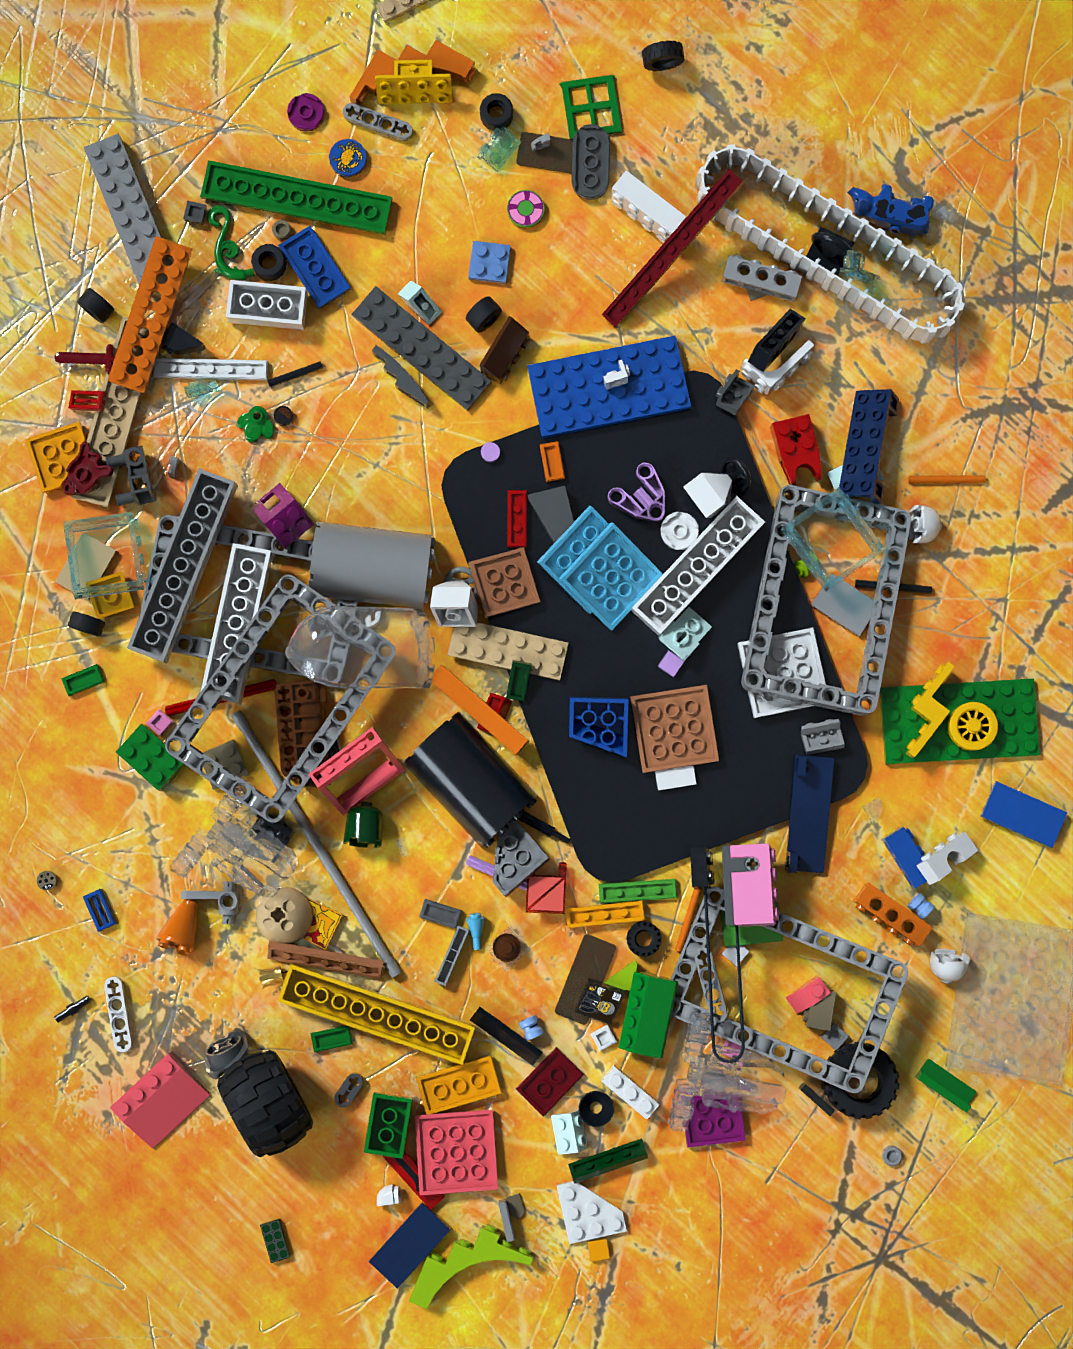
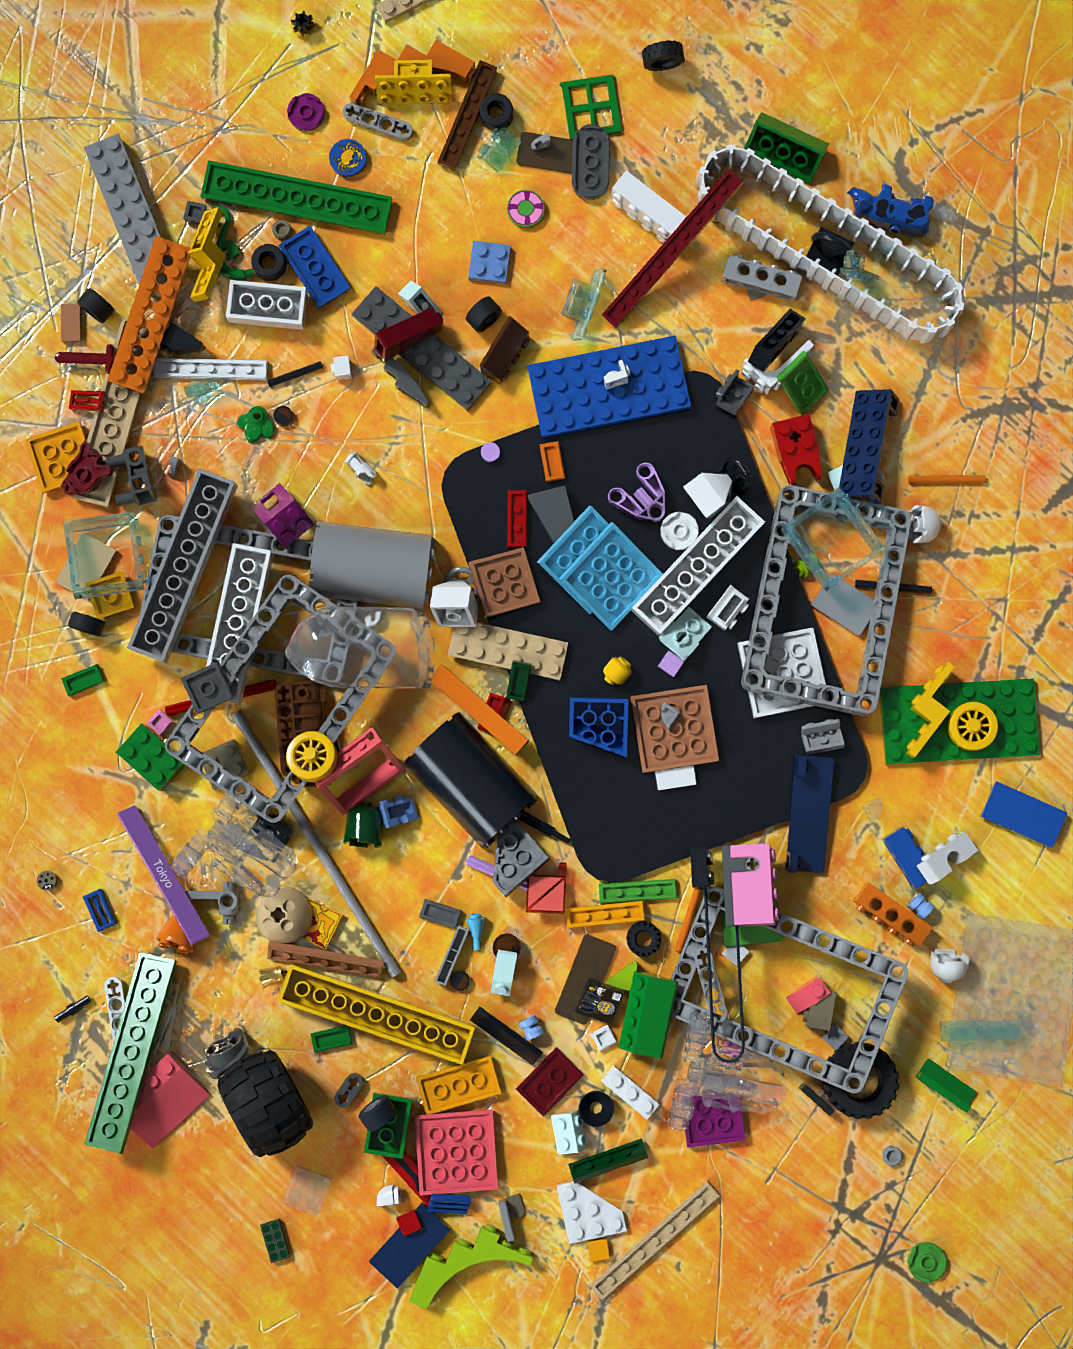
(71, 323): none -> nougat tile
(130, 1053): none -> plate
(162, 875): none -> medium lavender tile
(206, 254): none -> yellow bracket
(207, 688): none -> dark grey tile
(306, 27): none -> black gear
(307, 1190): none -> clear plate
(312, 757): none -> yellow wheel
(341, 368): none -> white plate
(362, 469): none -> white piece
(377, 1113): none -> black wheel
(398, 812): none -> medium blue cylinder
(407, 333): none -> dark red slope
(409, 1222): none -> red tile
(449, 1203): none -> blue tile
(459, 980): none -> black tile
(467, 115): none -> reddish brown plate
(503, 972): none -> light aqua slope
(581, 301): none -> clear light blue bracket
(617, 671): none -> yellow head
(654, 1240): none -> tan tile
(668, 714): none -> light grey tile
(727, 608): none -> white window
(786, 147): none -> green slope
(802, 383): none -> bright green tile
(926, 1262): none -> bright green tile
(979, 1030): none -> clear light blue plate

